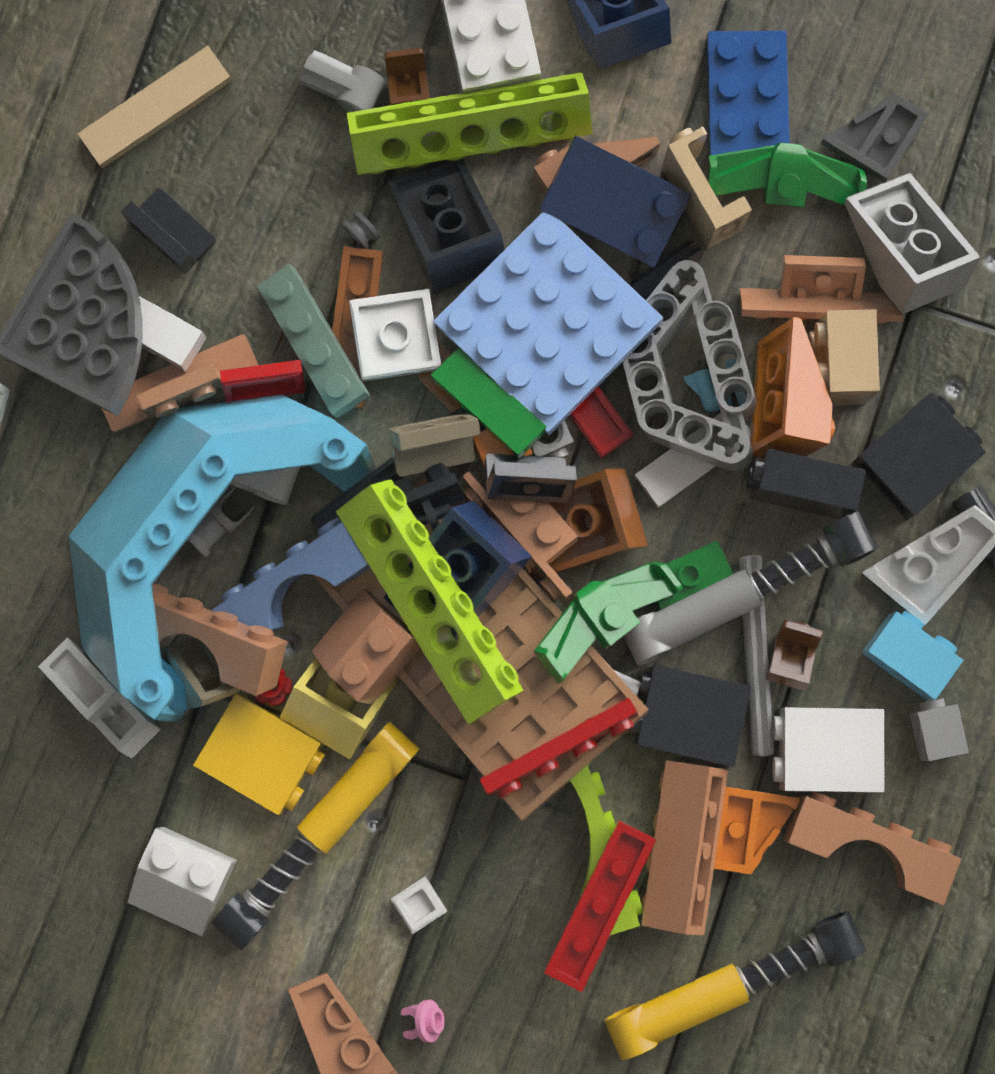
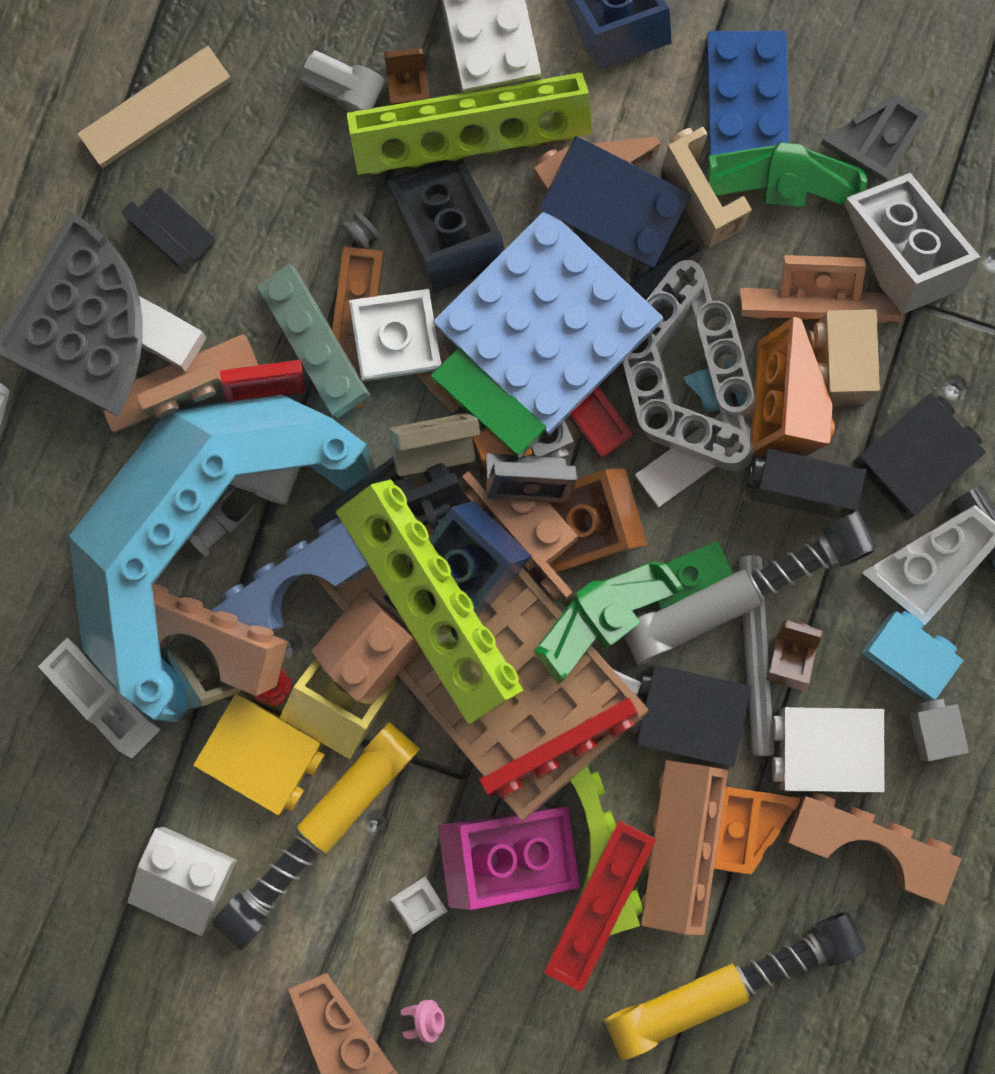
(508, 859): none -> dark pink slope

